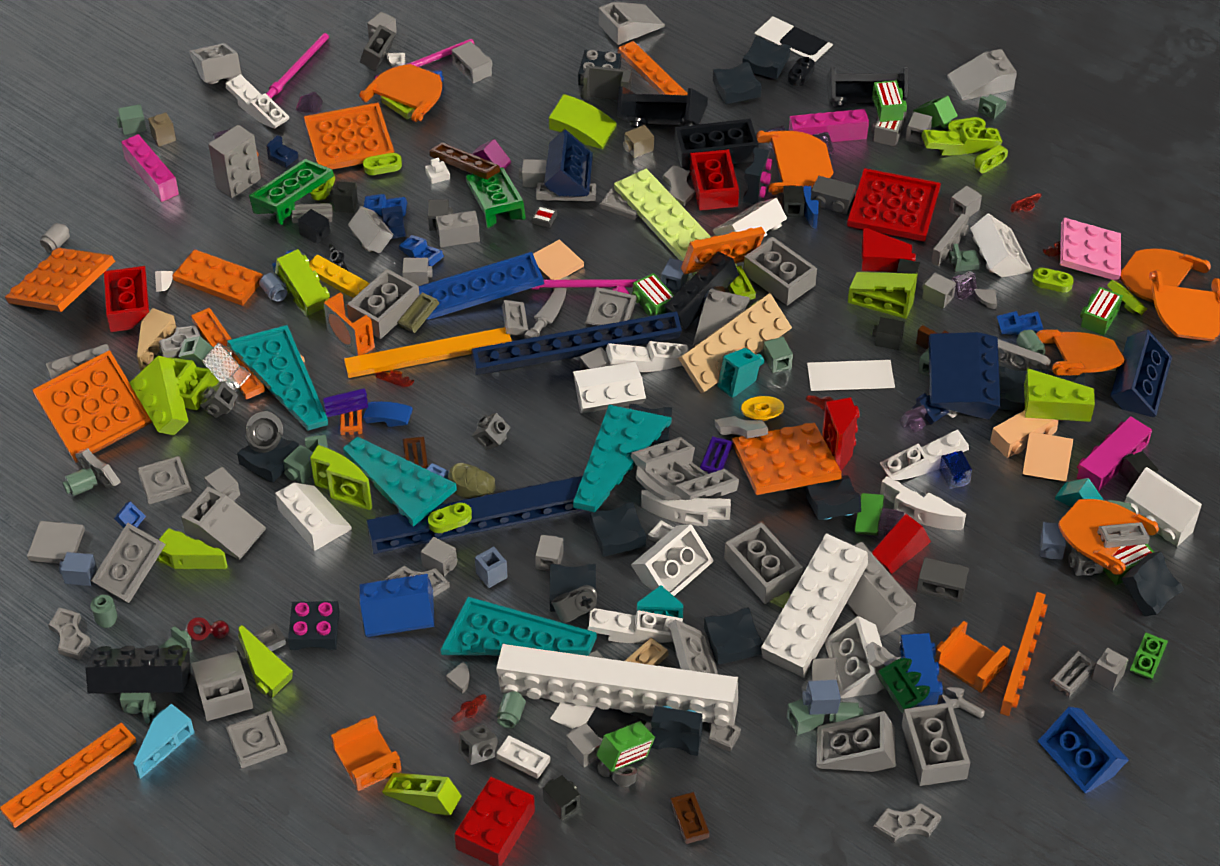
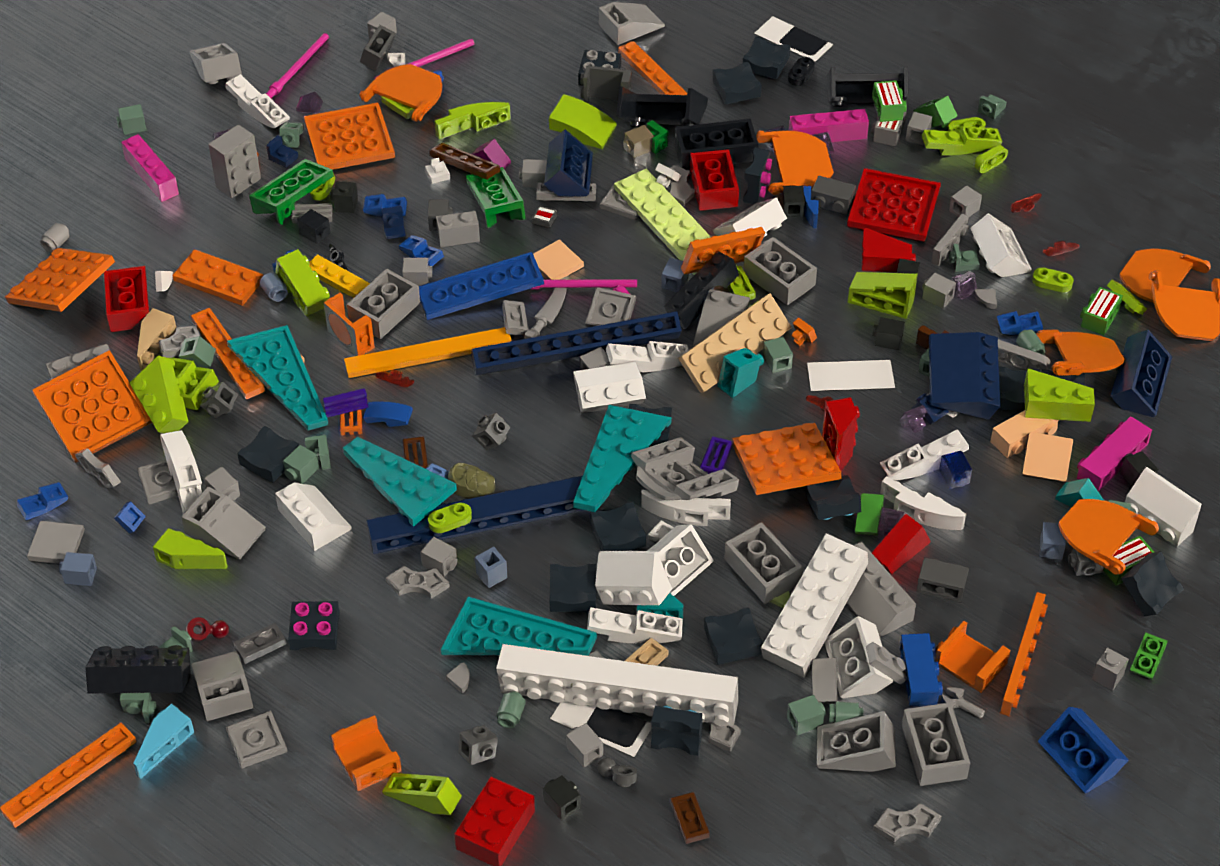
(47, 499): none -> blue slope
(72, 640): light grey tile -> none
(79, 482): sand green brick -> none
(104, 611): sand green brick -> none
(128, 562): light grey plate -> none
(162, 129): dark tan brick -> none
(182, 467): none -> white slope
(225, 367): clear panel -> none
(263, 431): dark grey helmet -> none
(267, 669): lime slope -> none
(290, 133): none -> sand green bracket
(340, 477): lime slope -> none
(370, 230): light grey brick -> none
(382, 163): lime plate -> none
(397, 605): blue slope -> none
(418, 312): olive tile -> none
(469, 708): clear red piece -> none
(472, 62): light grey brick -> none
(472, 115): none -> lime slope
(523, 757): white plate -> none
(549, 552): light grey brick -> none
(571, 604): dark grey piece -> none
(625, 746): bright green brick -> none
(631, 578): none -> white slope
(651, 294): brick -> none
(660, 138): none -> green bracket
(666, 175): none -> white tile
(692, 648): light grey plate -> none
(741, 427): light grey tile -> none
(762, 407): yellow dish -> none
(802, 332): none -> orange tile
(822, 697): sand blue brick -> none
(902, 684): dark green plate -> none
(983, 76): light grey slope -> none
(1063, 686): light grey tile -> none
(1090, 249): bright pink plate -> none
(1127, 535): light grey tile -> none

